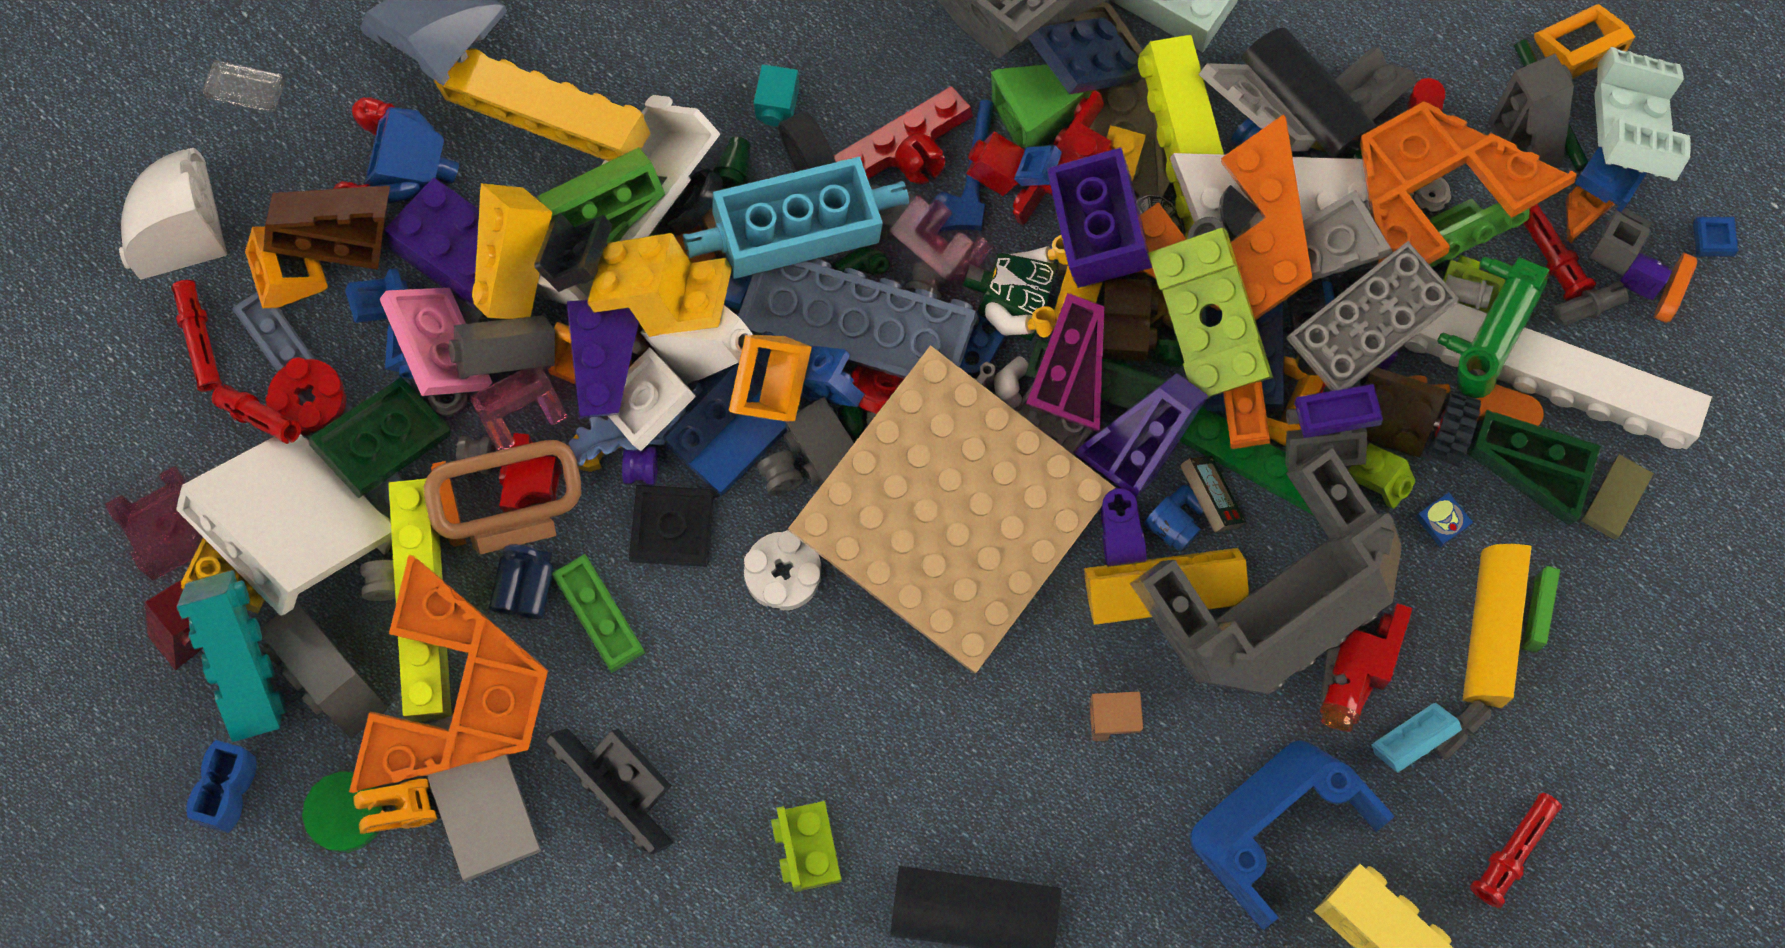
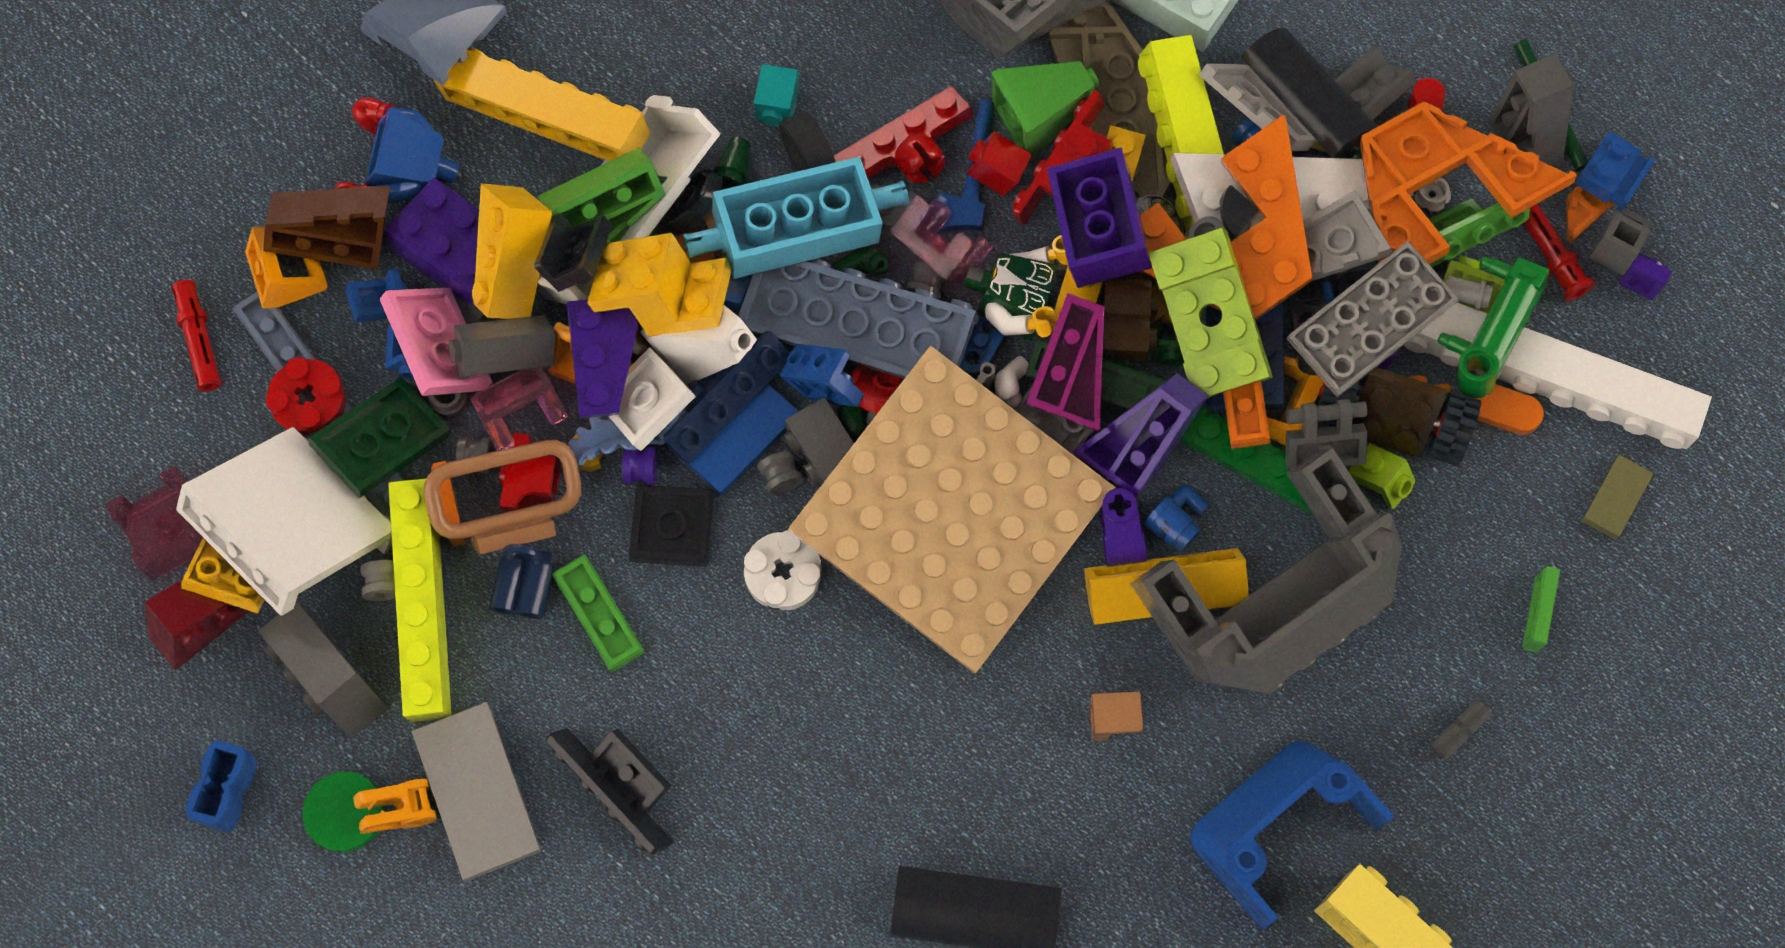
(170, 217): white brick -> none
(232, 654): teal wedge -> none
(244, 86): clear tile -> none
(247, 409): red pin -> none
(494, 701): orange wing -> none
(782, 378): light orange tile -> none
(807, 845): lime bracket -> none
(1035, 164): blue tile -> none
(1086, 55): dark blue plate -> none
(1213, 493): tile -> none
(1338, 411): dark purple tile -> none
(1359, 664): red plate -> none
(1416, 737): medium azure plate -> none
(1444, 519): tile -> none
(1497, 624): yellow brick -> none
(1507, 864): red pin -> none
(1537, 462): dark green wedge -> none
(1585, 58): light orange tile -> none
(1591, 304): dark grey axle -> none
(1636, 114): light aqua plate -> none
(1675, 288): orange tile -> none
(1715, 236): blue tile -> none

